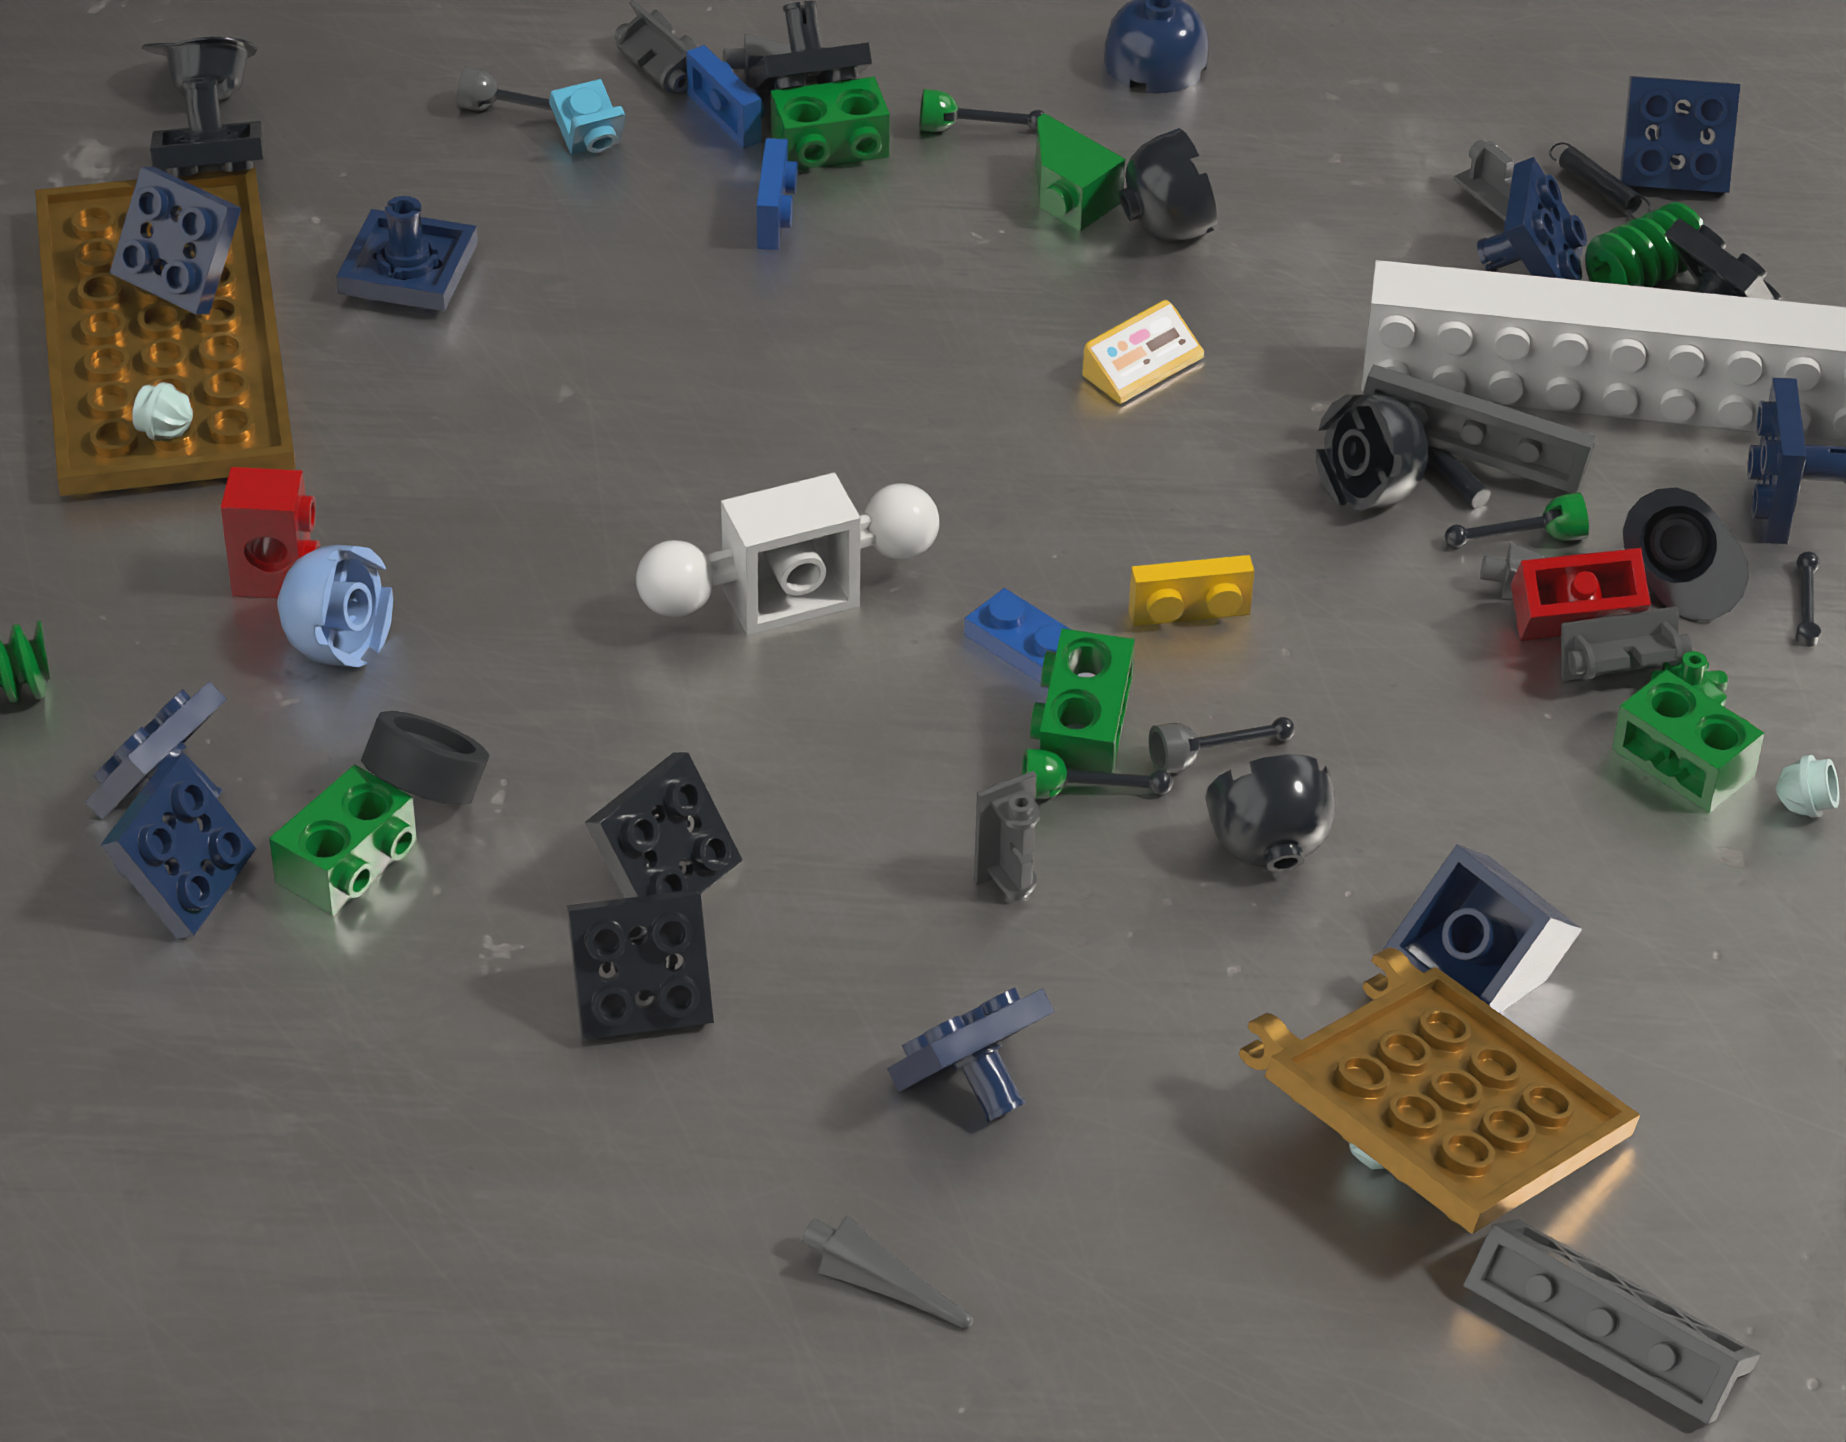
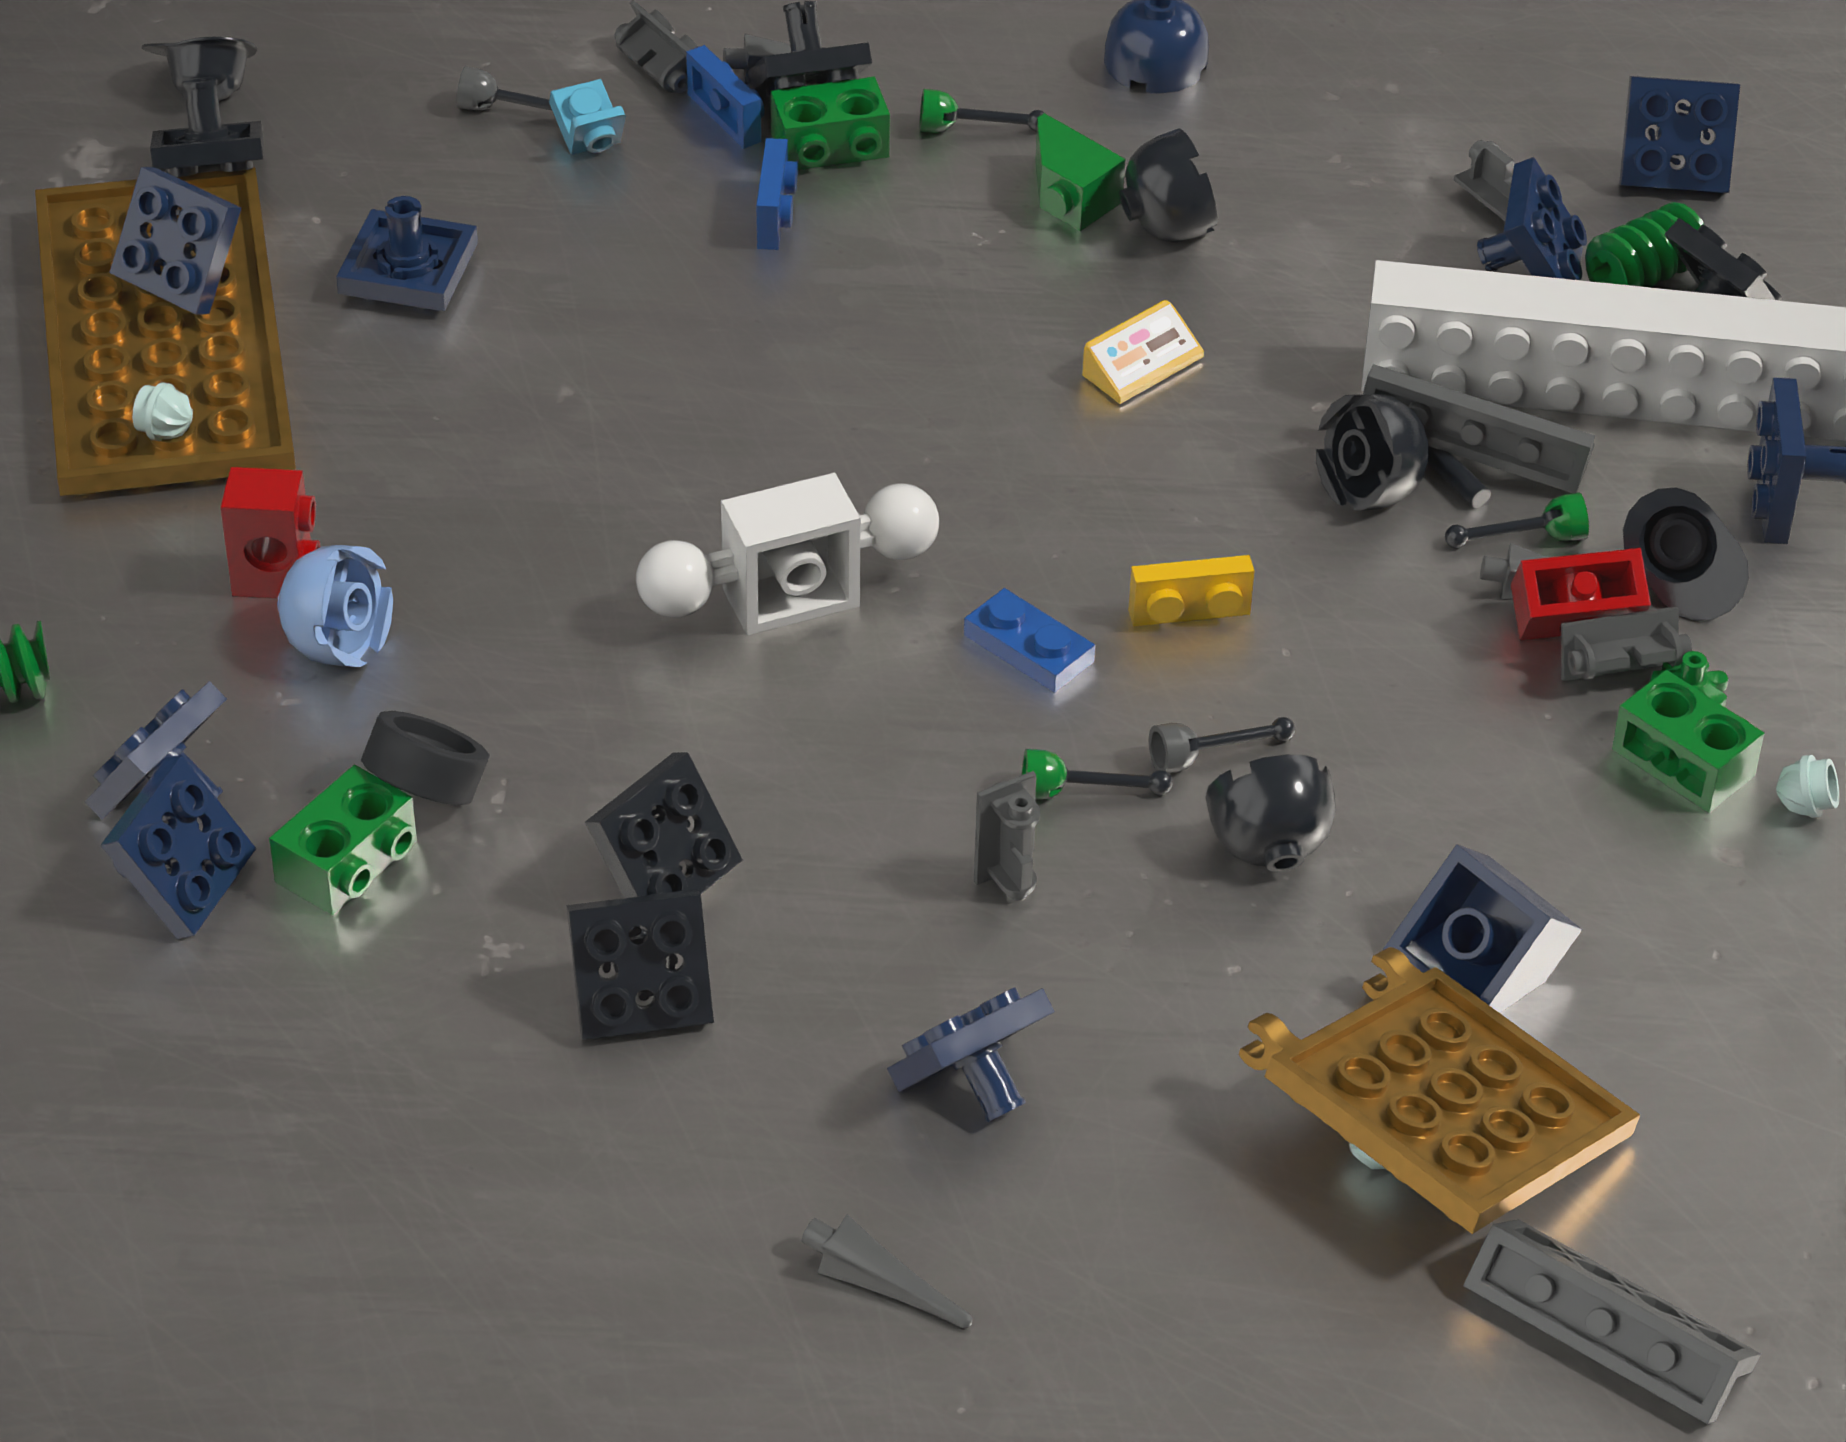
(1088, 701): green brick -> none
(1599, 180): black piece -> none
(1808, 631): black hinge -> none

